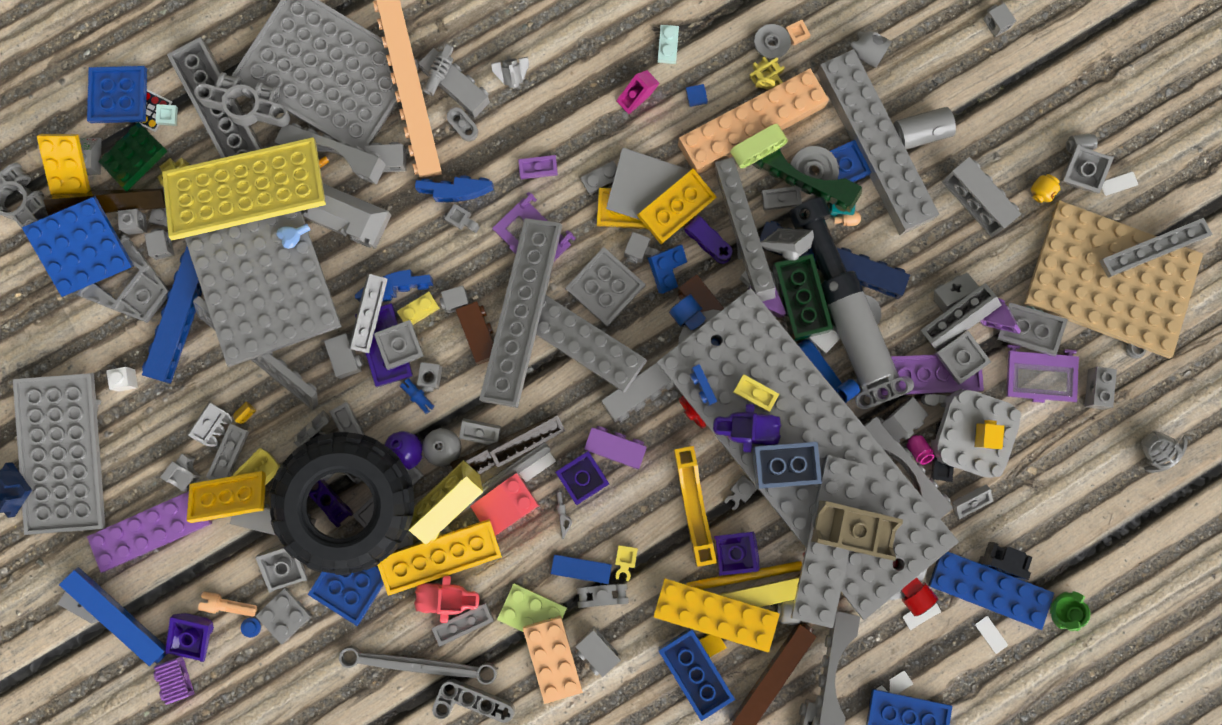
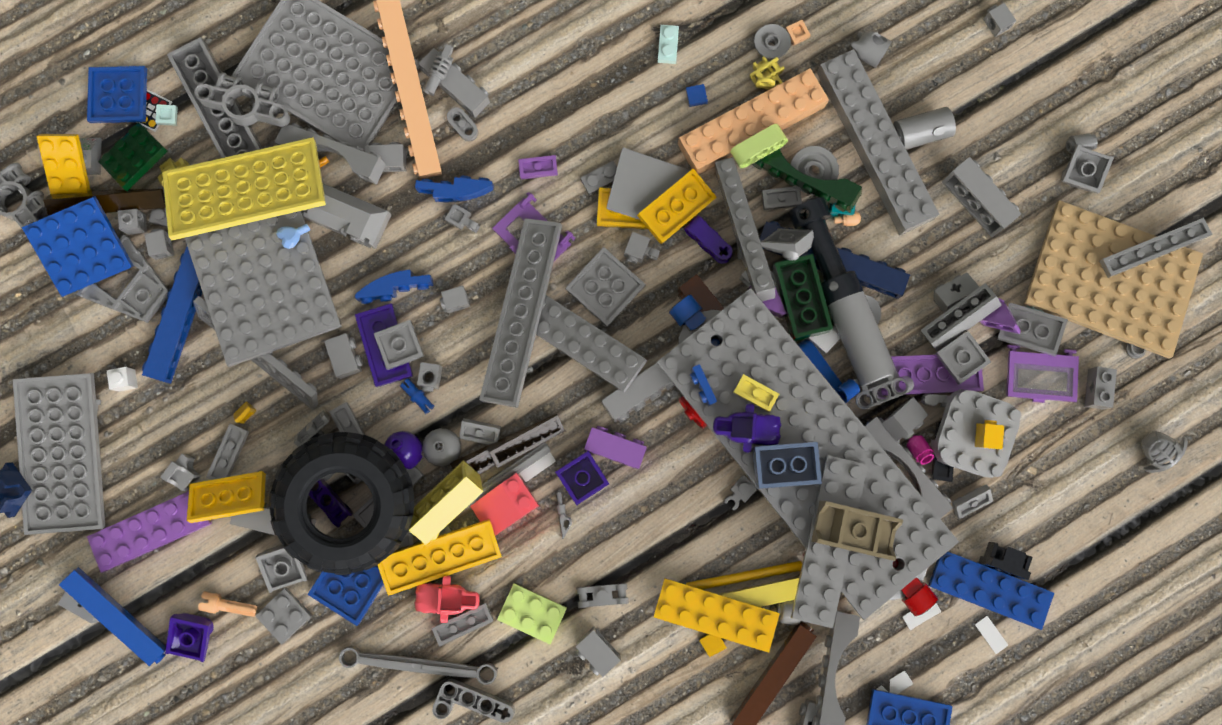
(173, 680): medium lavender brick -> none
(208, 424): light grey plate -> none
(251, 627): blue plate -> none
(260, 461): light yellow bracket -> none
(368, 313): light grey plate -> none
(418, 308): light yellow plate -> none
(476, 331): reddish brown brick -> none
(511, 71): light grey brick -> none
(552, 659): light nougat plate -> none
(581, 569): blue tile -> none
(625, 558): light yellow plate -> none
(637, 91): dark pink slope -> none
(663, 265): blue plate -> none
(694, 506): yellow arch -> none
(696, 674): blue brick -> none
(737, 553): dark purple slope -> none
(851, 162): blue plate -> none
(1045, 188): yellow head -> none
(1070, 611): bright green helmet -> none
(1119, 183): white sticker -> none

